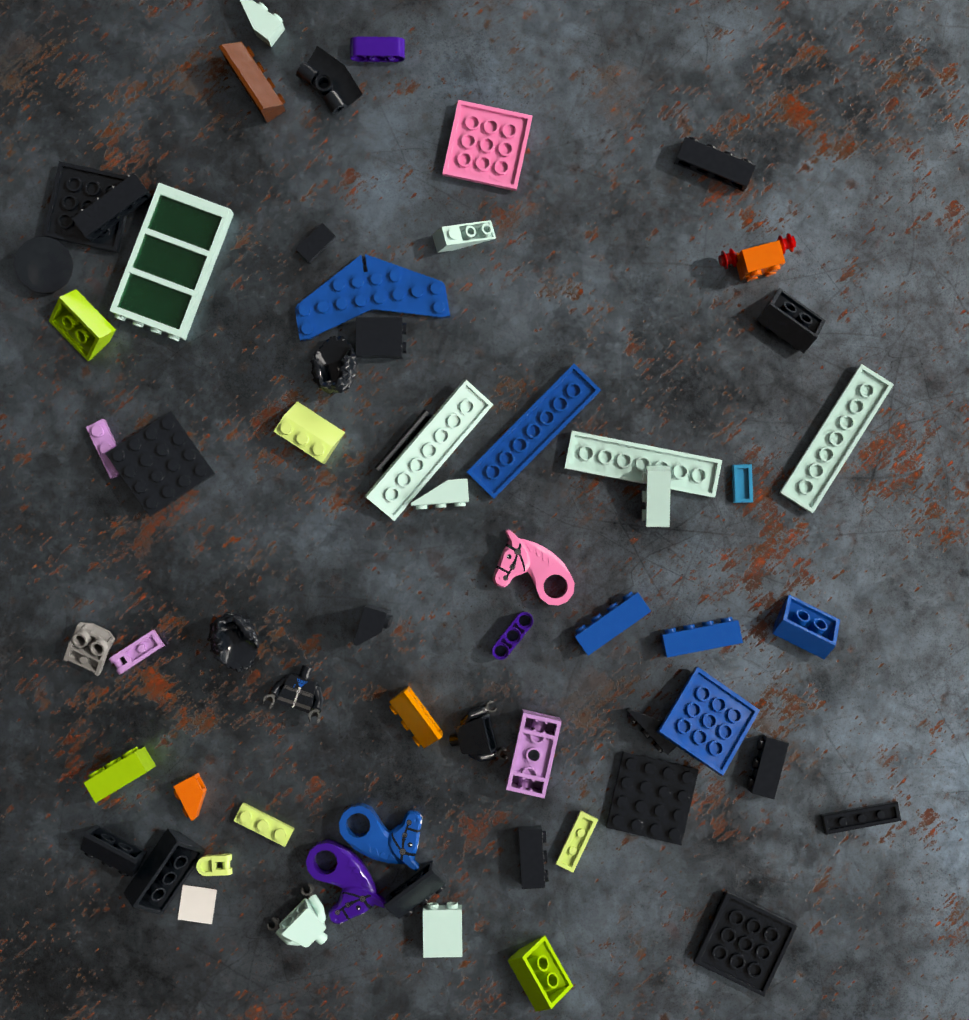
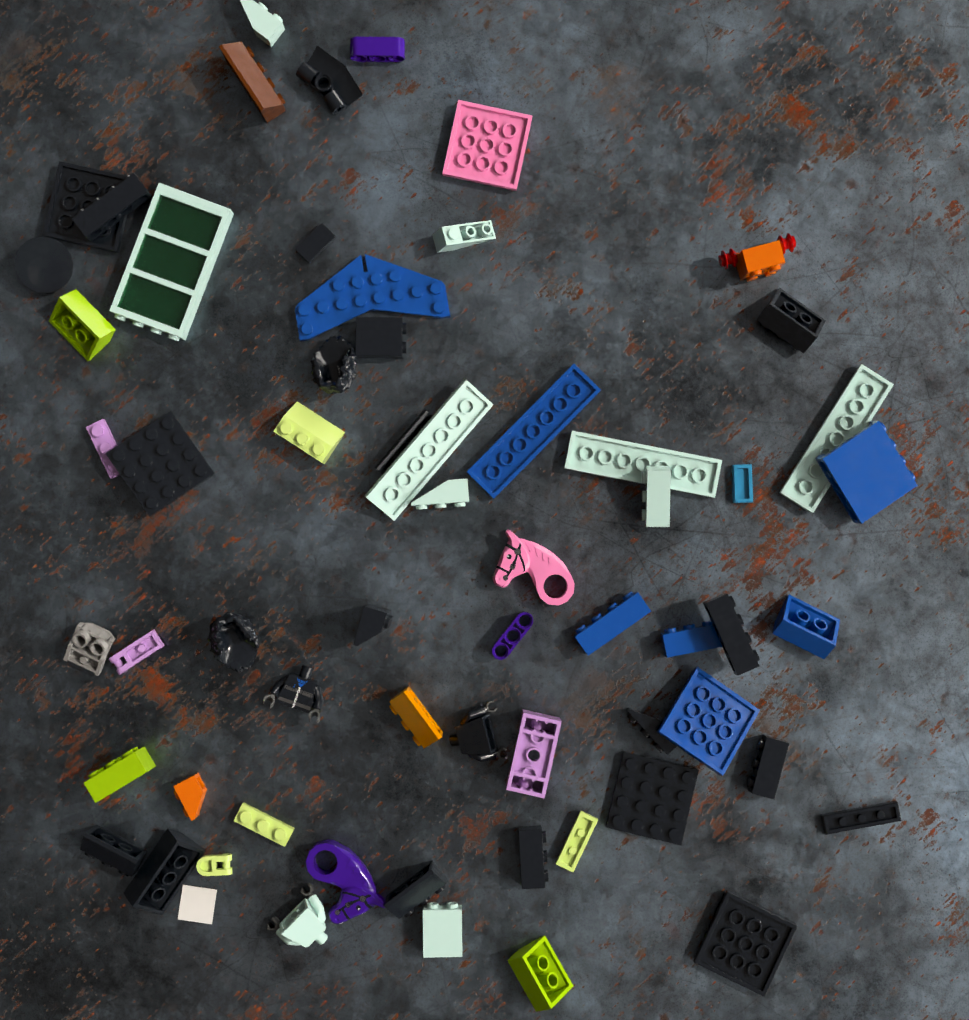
(381, 844): blue animal -> none
(715, 163): black brick -> none
(731, 633): none -> black brick
(867, 472): none -> blue panel

